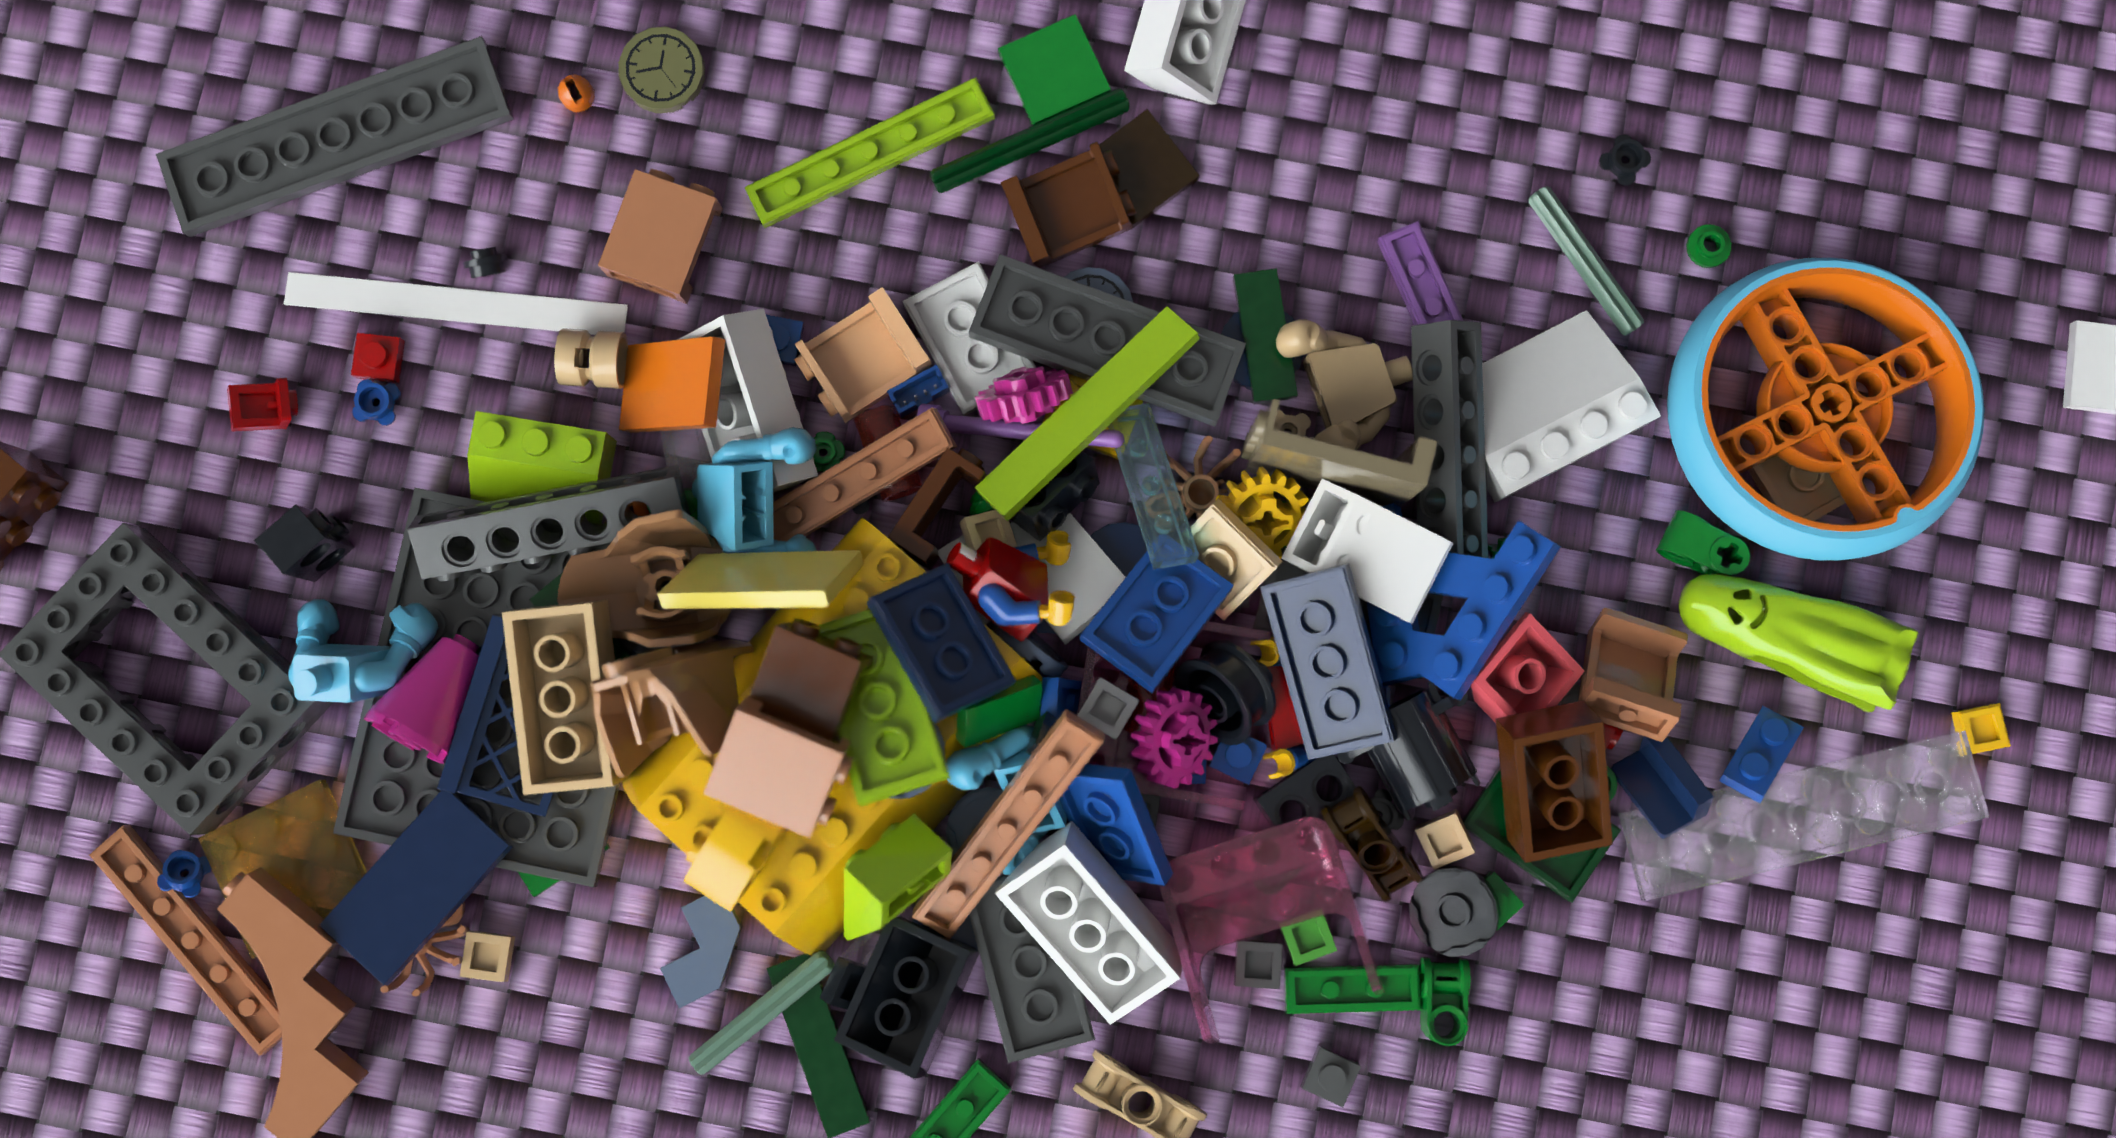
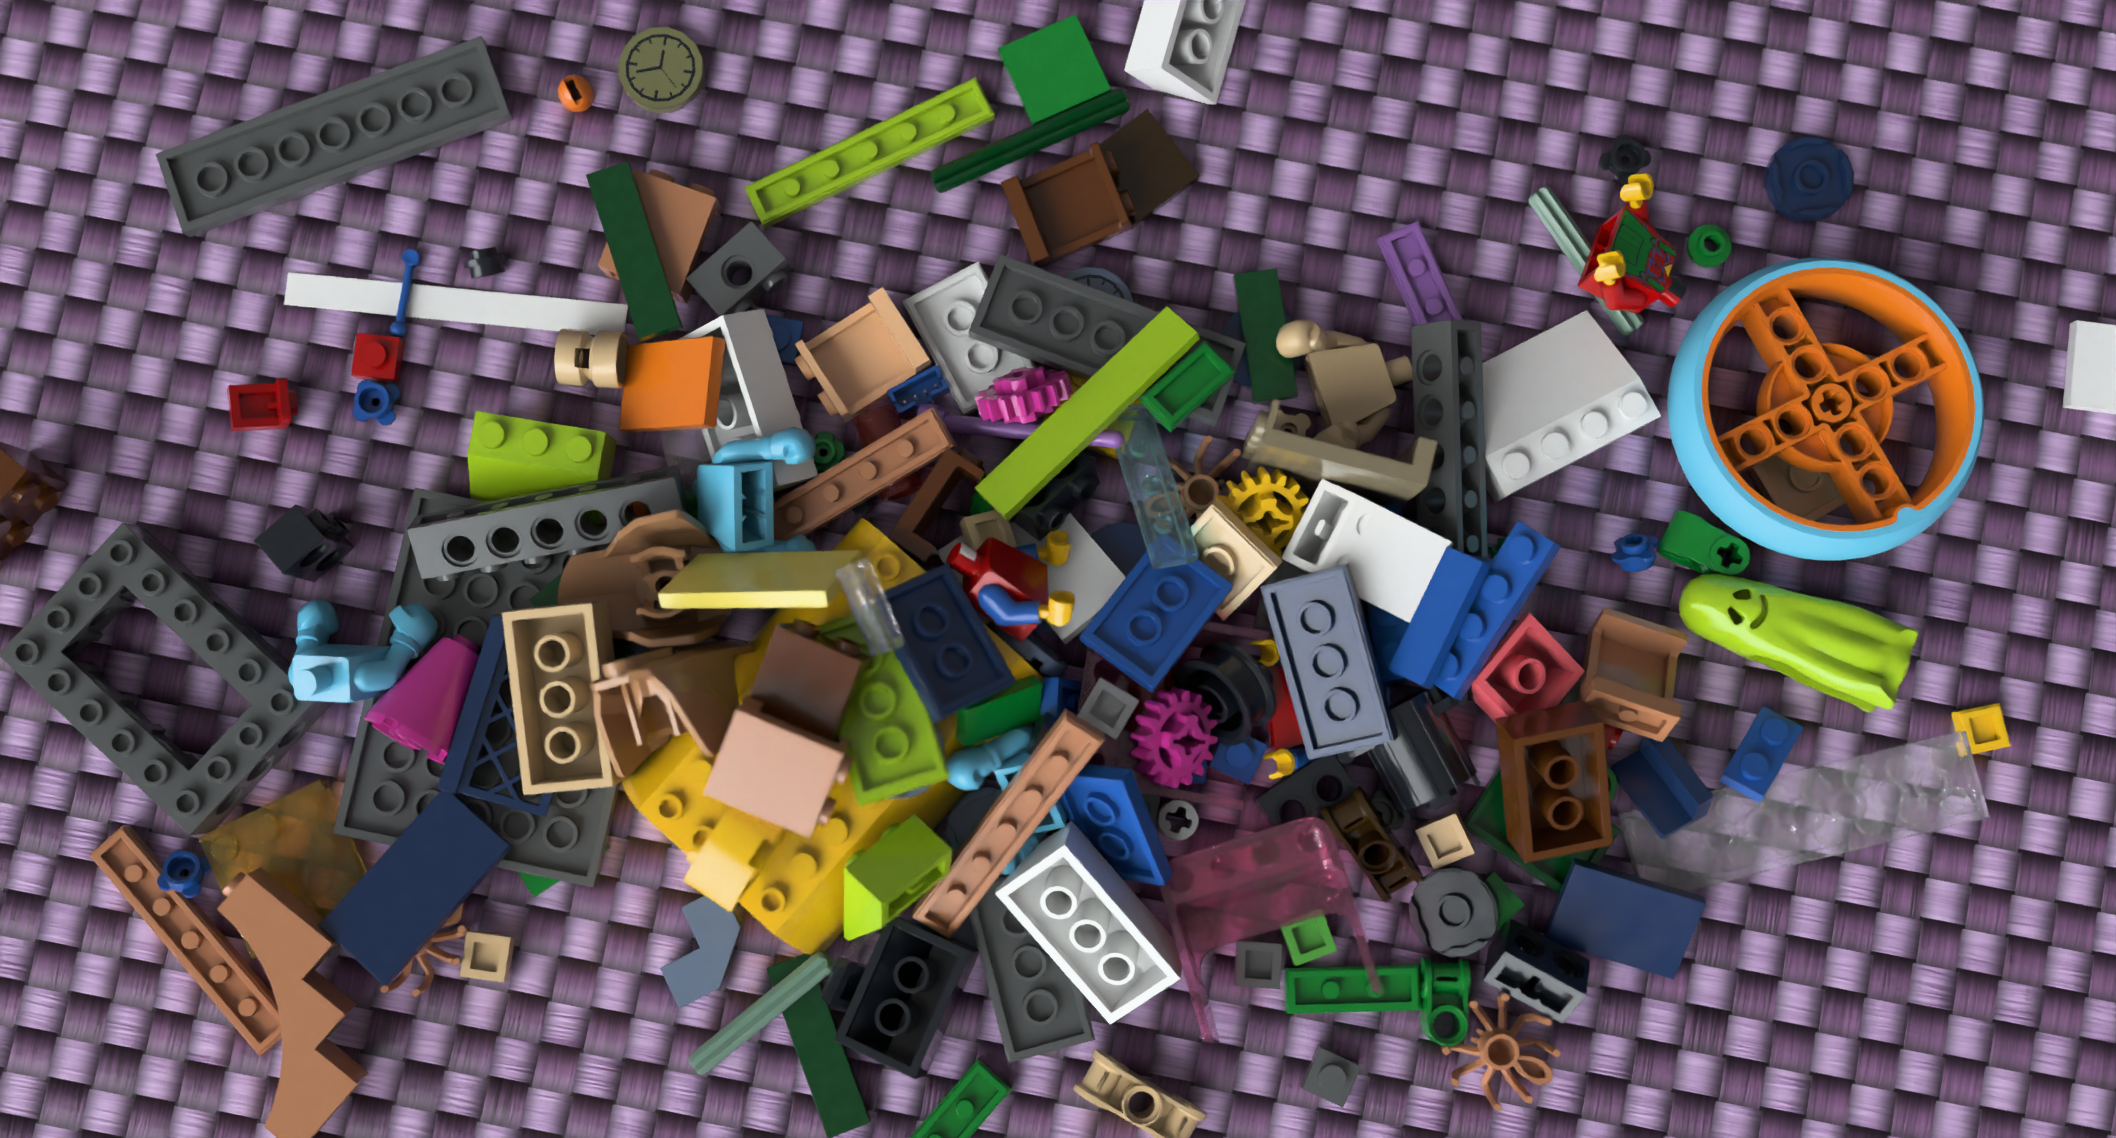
(412, 260): none -> blue hinge
(634, 251): none -> dark green tile
(745, 250): none -> dark grey brick
(870, 607): none -> clear tile
(1187, 386): none -> green tile
(1189, 813): none -> light grey bush
(1438, 617): none -> blue tile
(1501, 1051): none -> nougat animal
(1537, 970): none -> black brick
(1624, 918): none -> dark blue tile
(1629, 258): none -> torso
(1635, 552): none -> blue plate
(1808, 179): none -> dark blue tile

